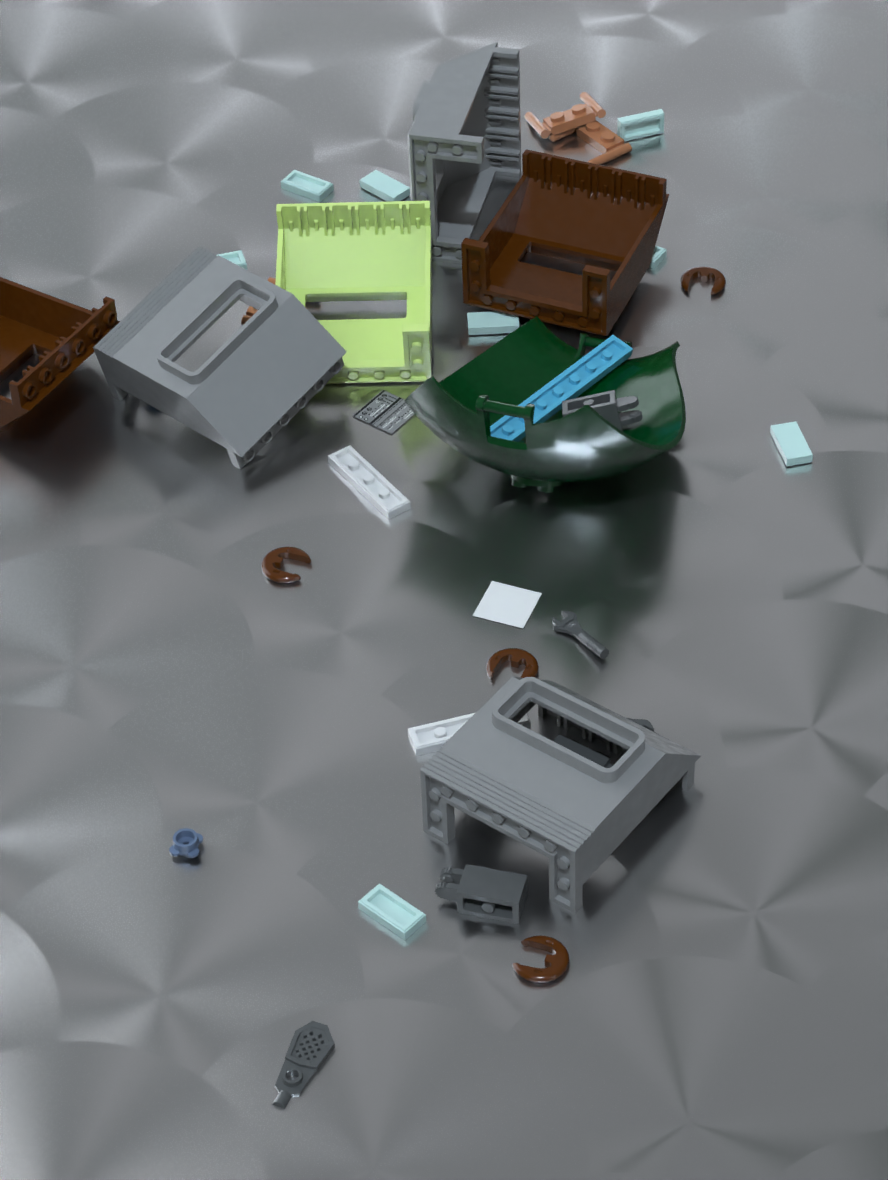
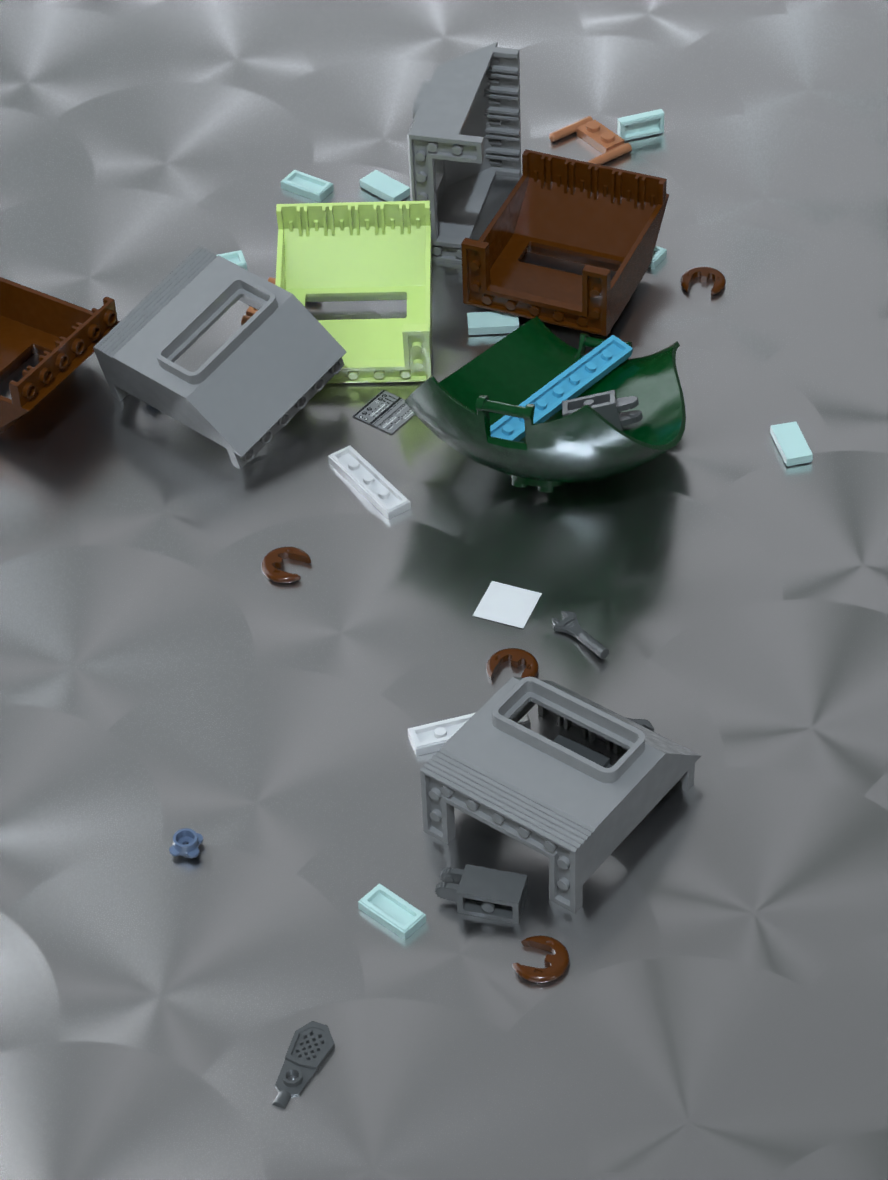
(569, 119): nougat plate -> none

